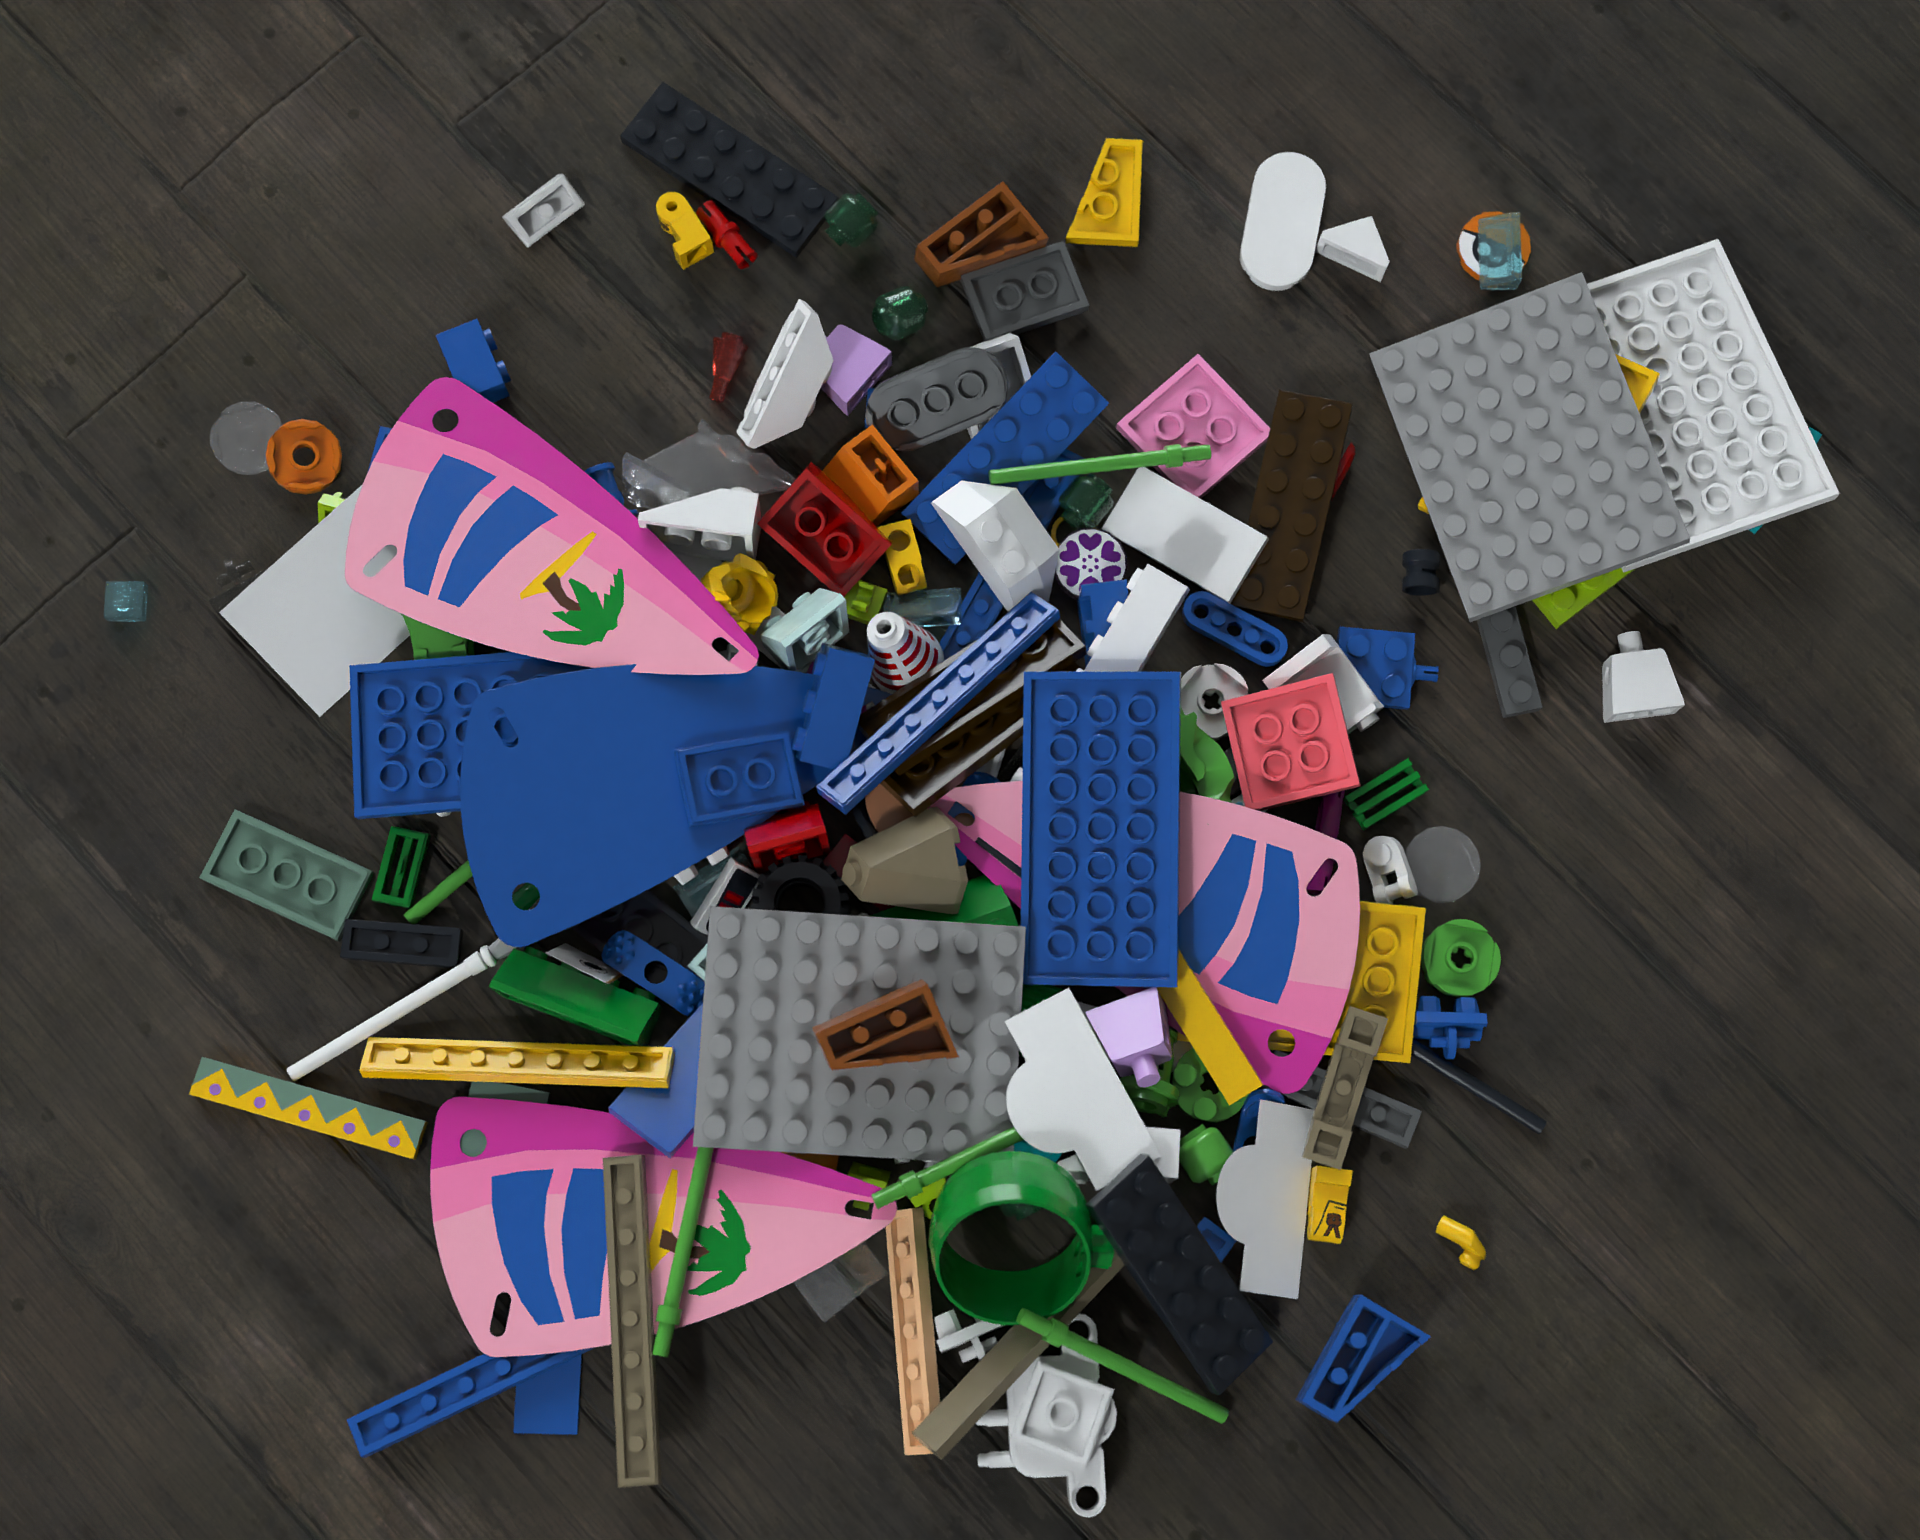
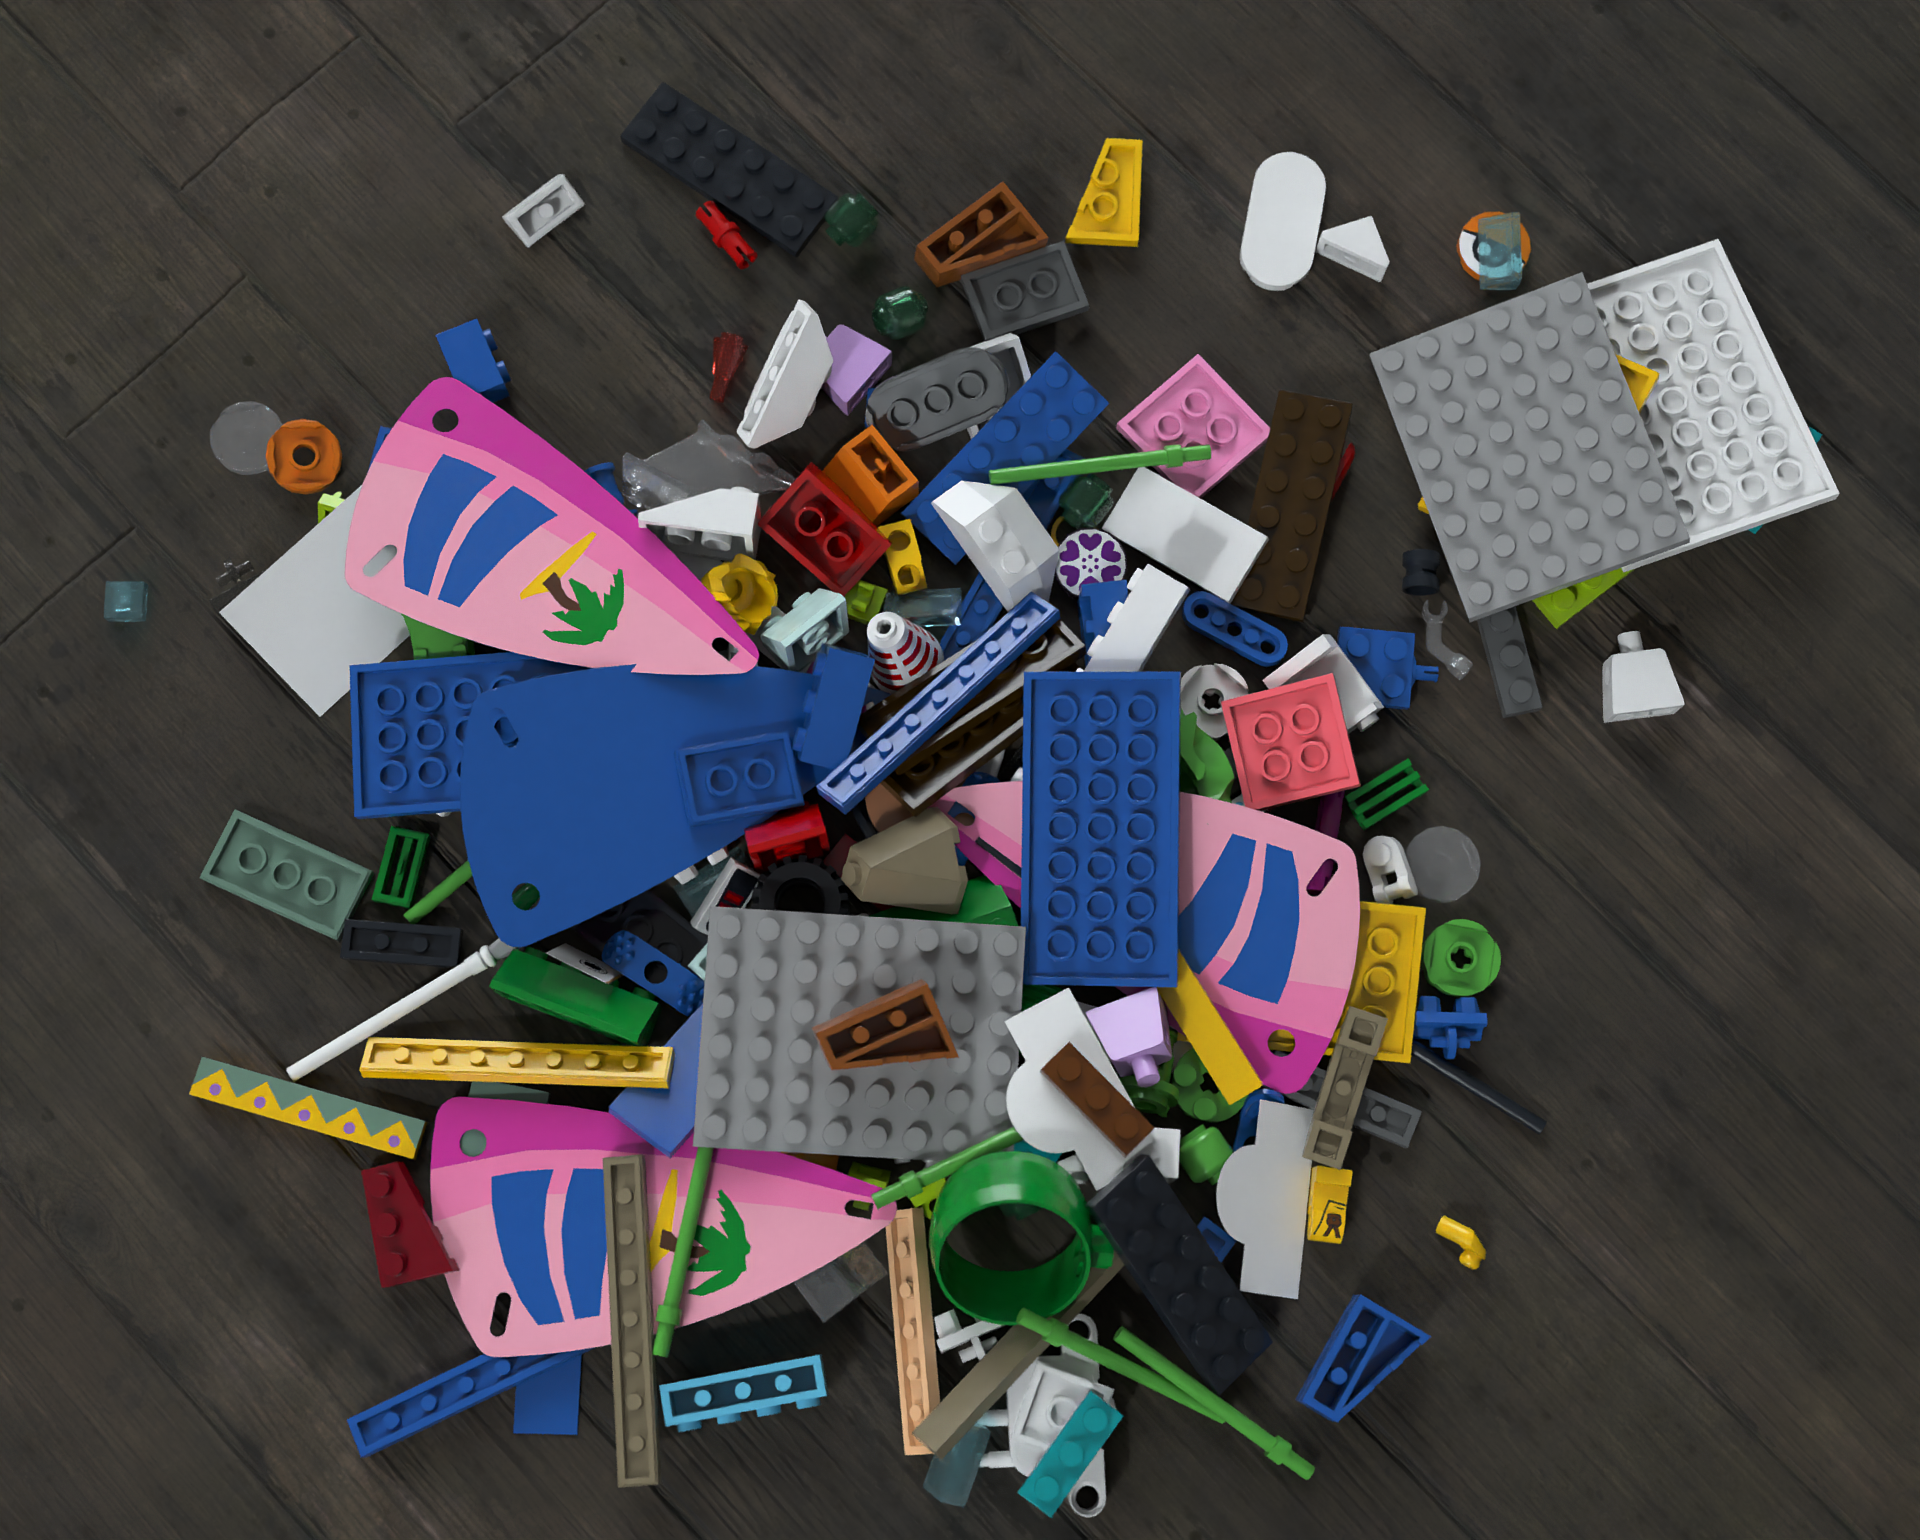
(402, 1232): none -> dark red wing
(681, 221): yellow leg -> none
(744, 1390): none -> medium azure brick
(954, 1475): none -> clear light blue slope
(1070, 1454): none -> teal plate
(1097, 1099): none -> reddish brown plate
(1275, 1447): none -> bright green bar
(1455, 663): none -> clear arm

